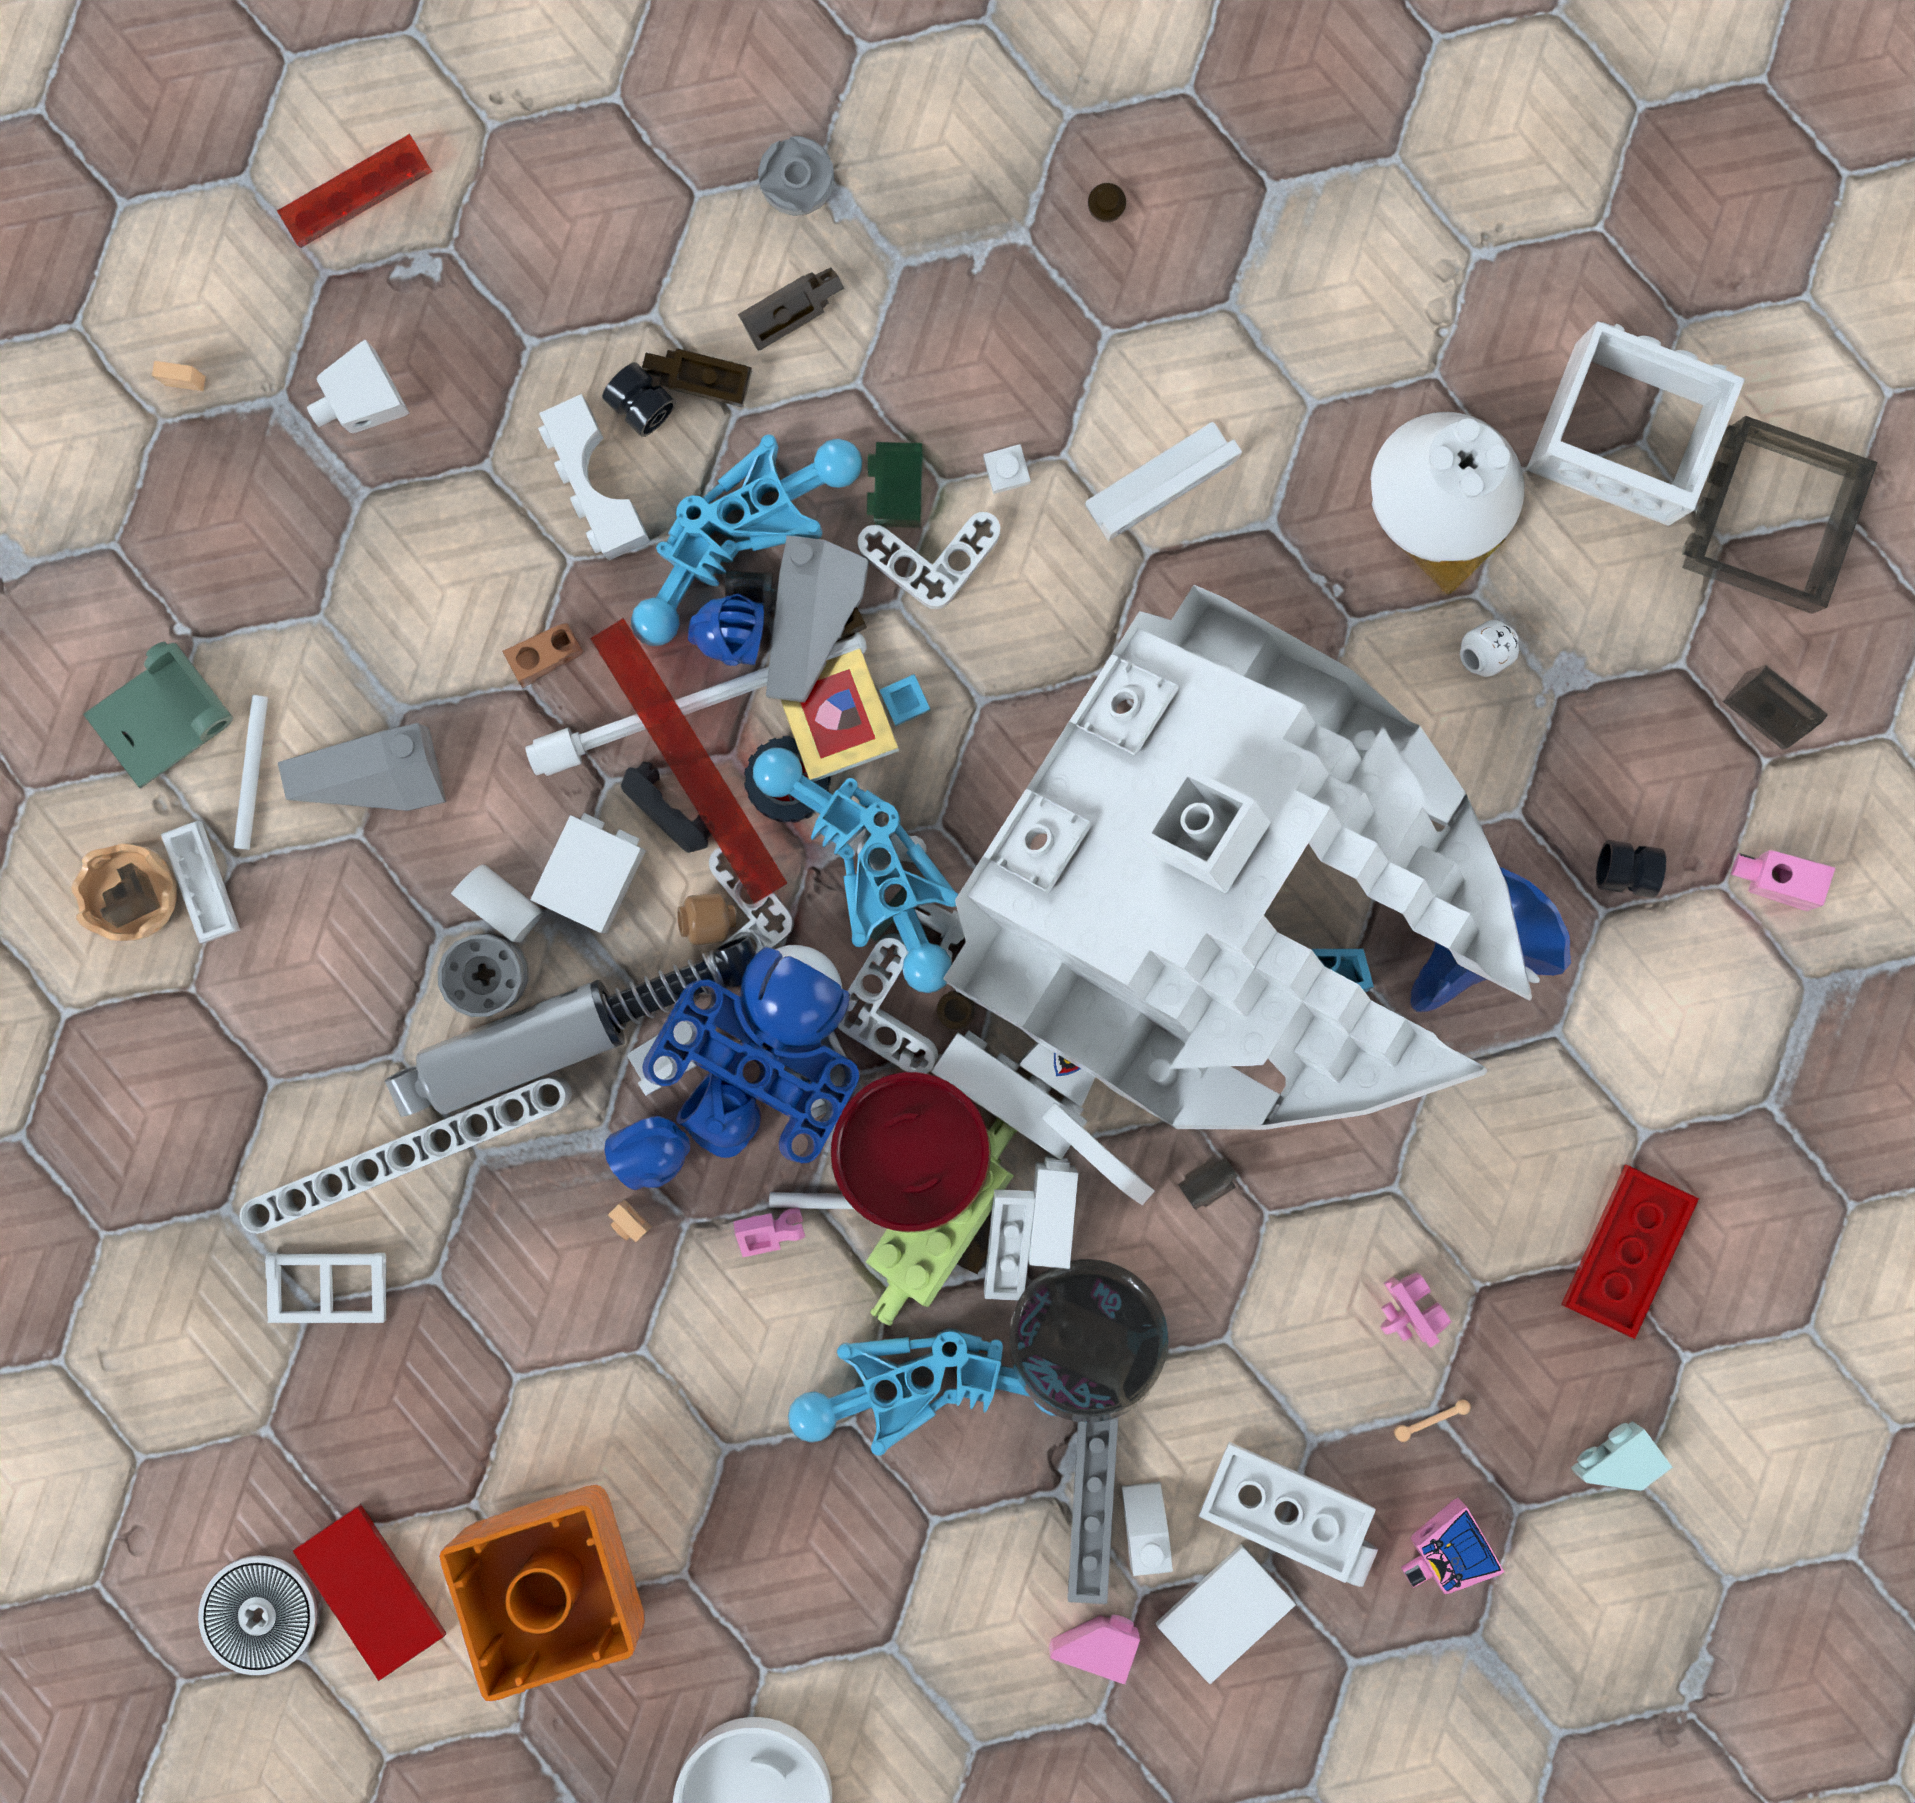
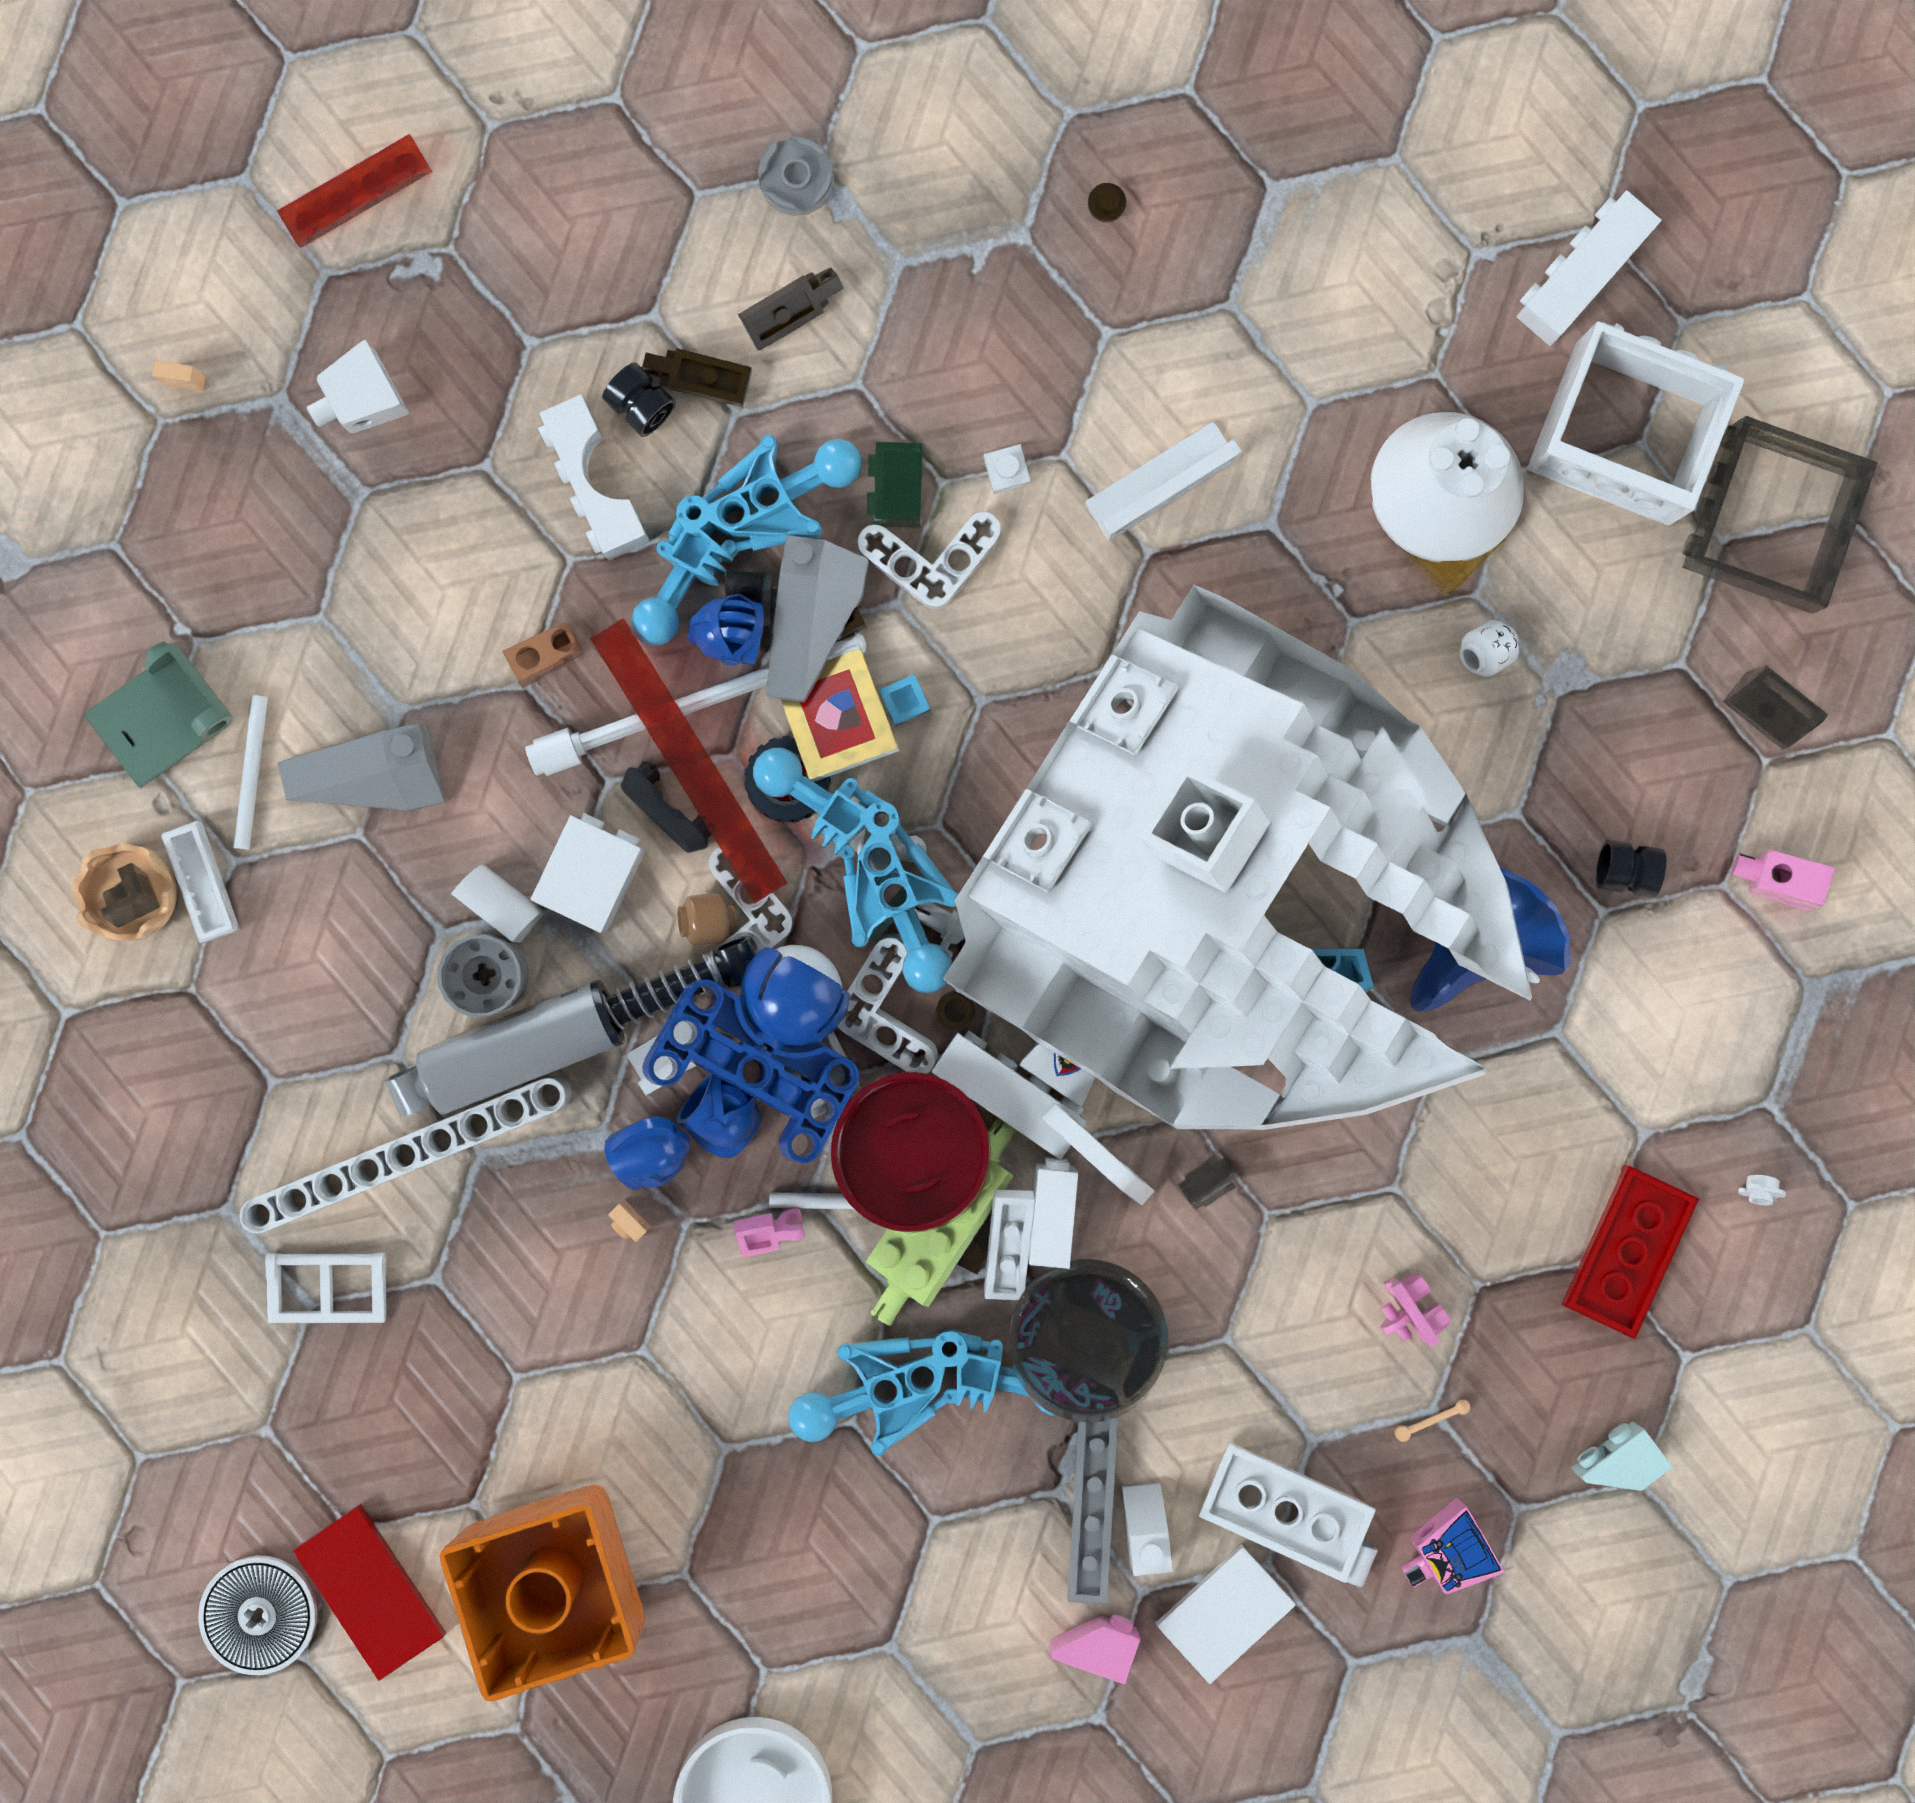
(1588, 268): none -> white brick
(1762, 1190): none -> white plate

